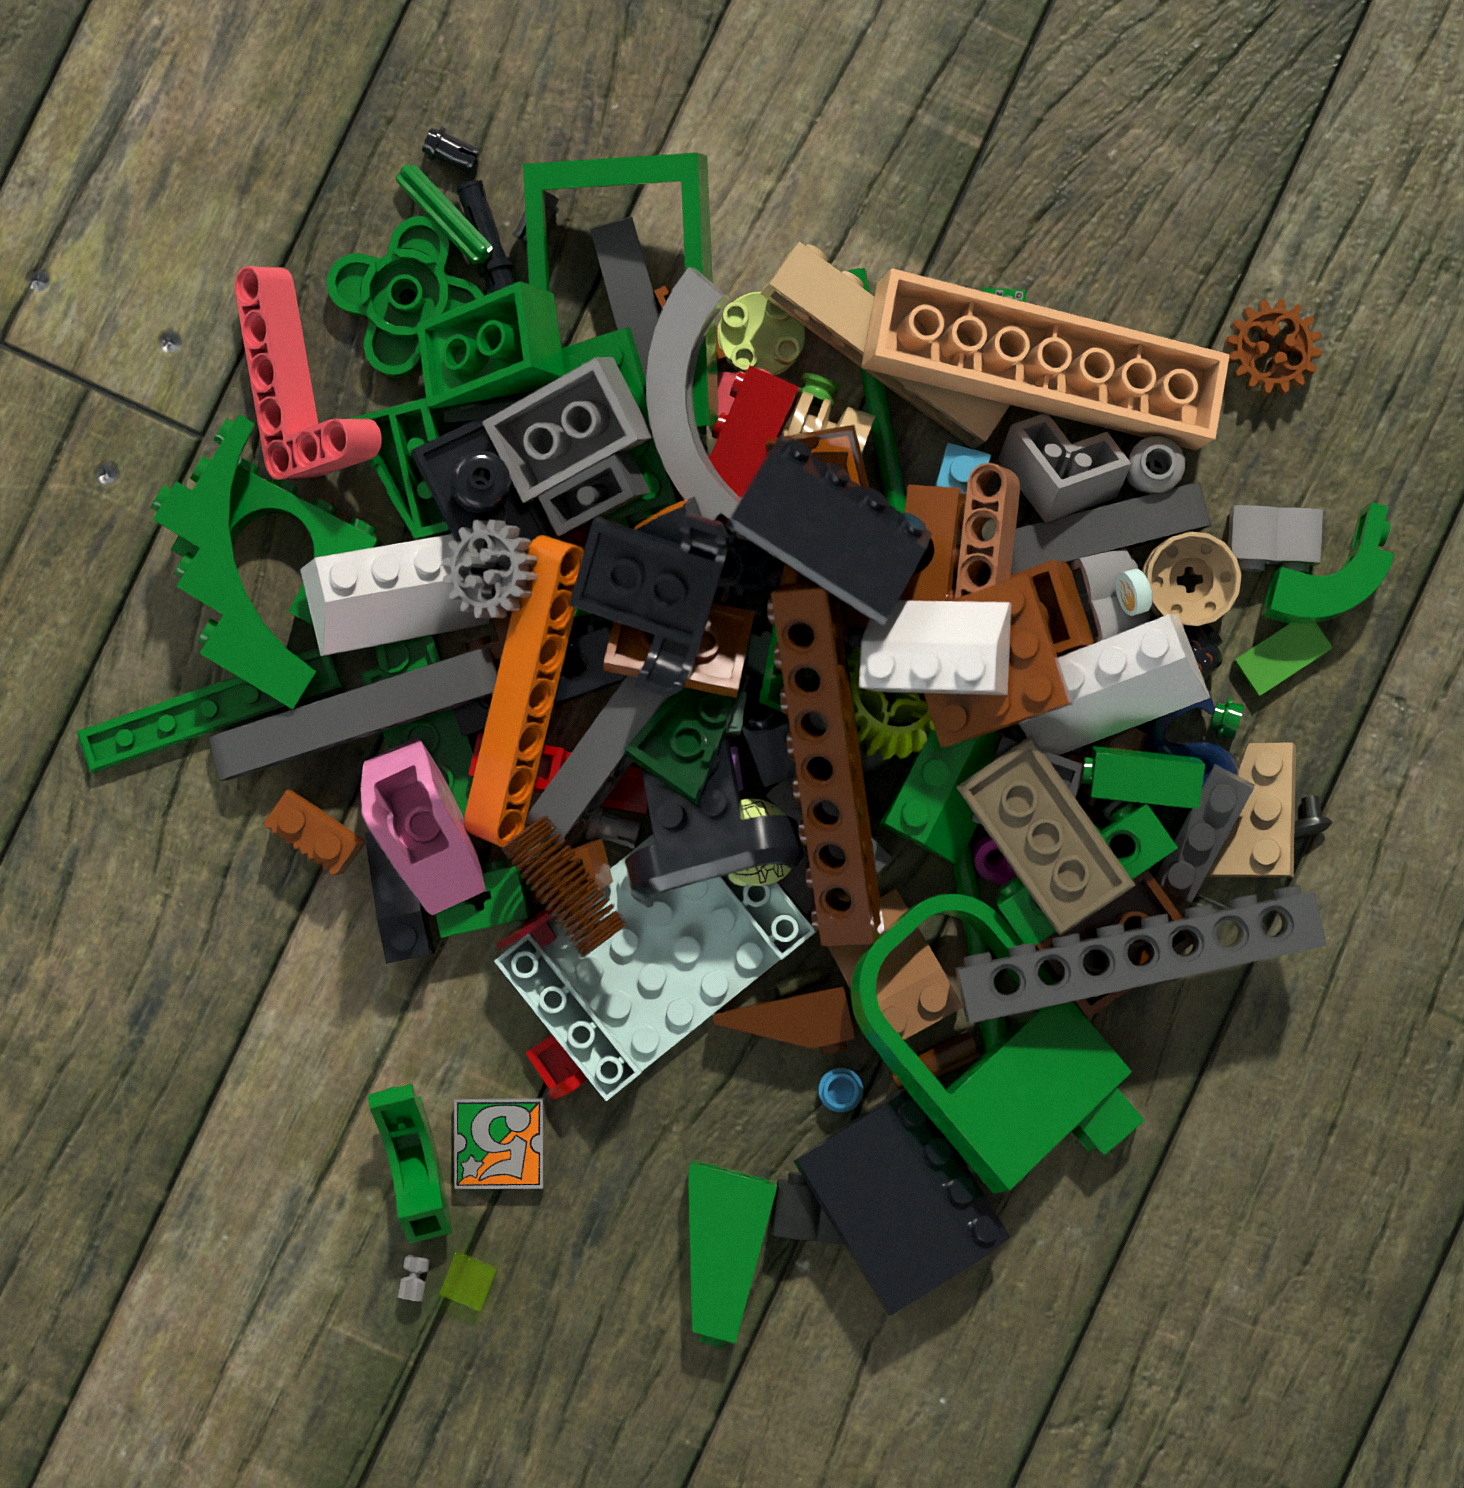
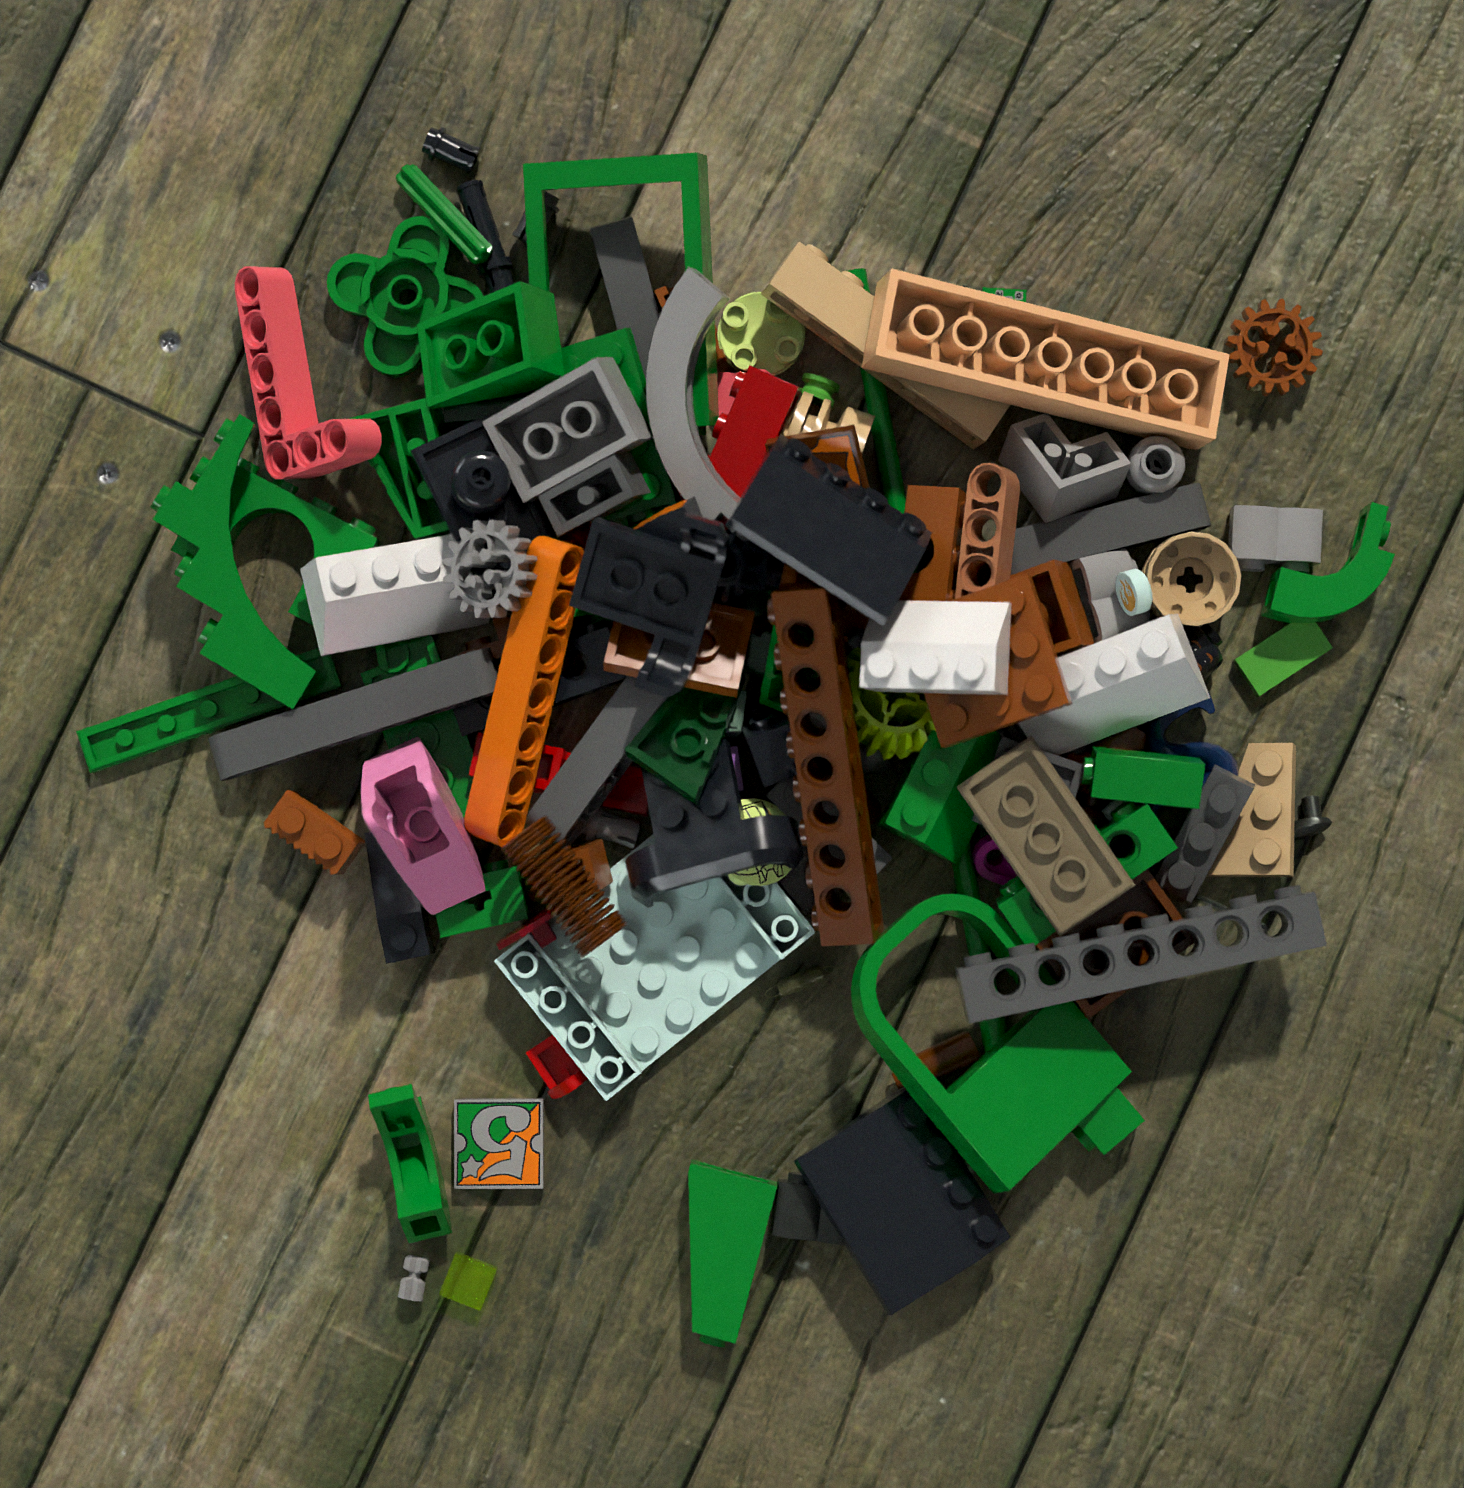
(804, 1019): reddish brown slope -> none
(840, 1089): dark azure plate -> none
(910, 980): medium nougat slope -> none
(957, 465): medium azure brick -> none
(1226, 718): green plate -> none

